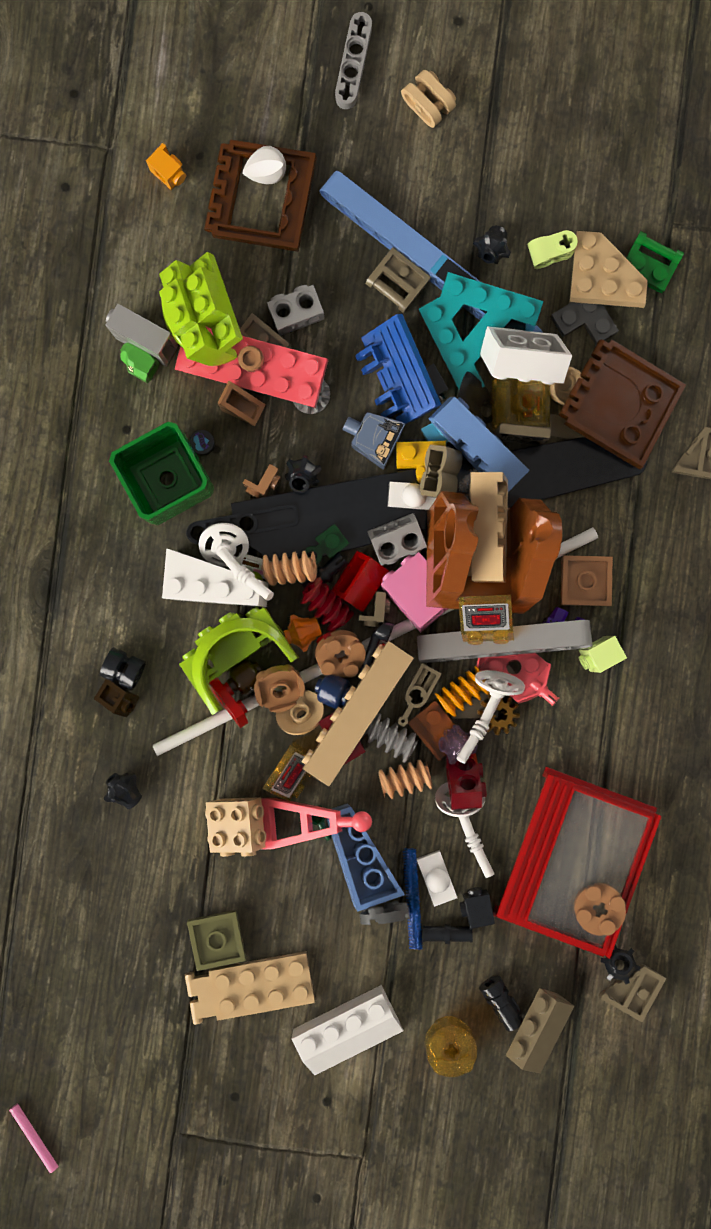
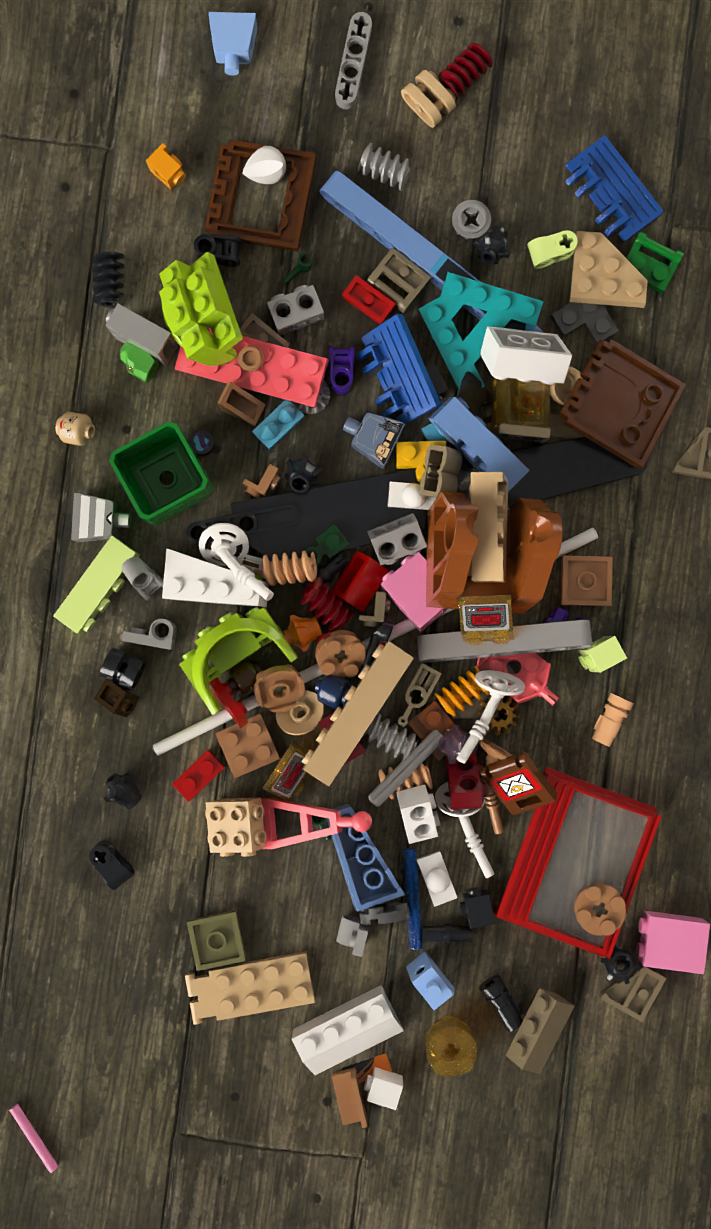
(75, 428): none -> tan head
(95, 587): none -> yellowish green brick
(96, 518): none -> light grey torso
(106, 279): none -> black piece
(112, 867): none -> black piece
(142, 577): none -> light grey piece
(153, 639): none -> light grey plate
(198, 775): none -> red plate
(220, 248): none -> black piece
(233, 38): none -> light blue torso
(247, 746): none -> medium nougat plate
(278, 424): none -> medium azure tile
(299, 268): none -> dark green hand
(341, 365): none -> dark purple piece
(349, 1097): none -> medium nougat panel
(352, 934): none -> light grey plate
(366, 1067): none -> sticker
(368, 300): none -> red plate
(384, 1088): none -> white brick
(385, 167): none -> light grey piece
(405, 768): none -> light grey axle
(417, 813): none -> white brick
(431, 981): none -> light blue torso
(465, 68): none -> dark red piece
(471, 208): none -> light grey gear
(492, 801): none -> medium nougat dish
(516, 781): none -> reddish brown container
(610, 722): none -> light nougat axle
(614, 188): none -> blue hinge
(673, 942): none -> bright pink brick

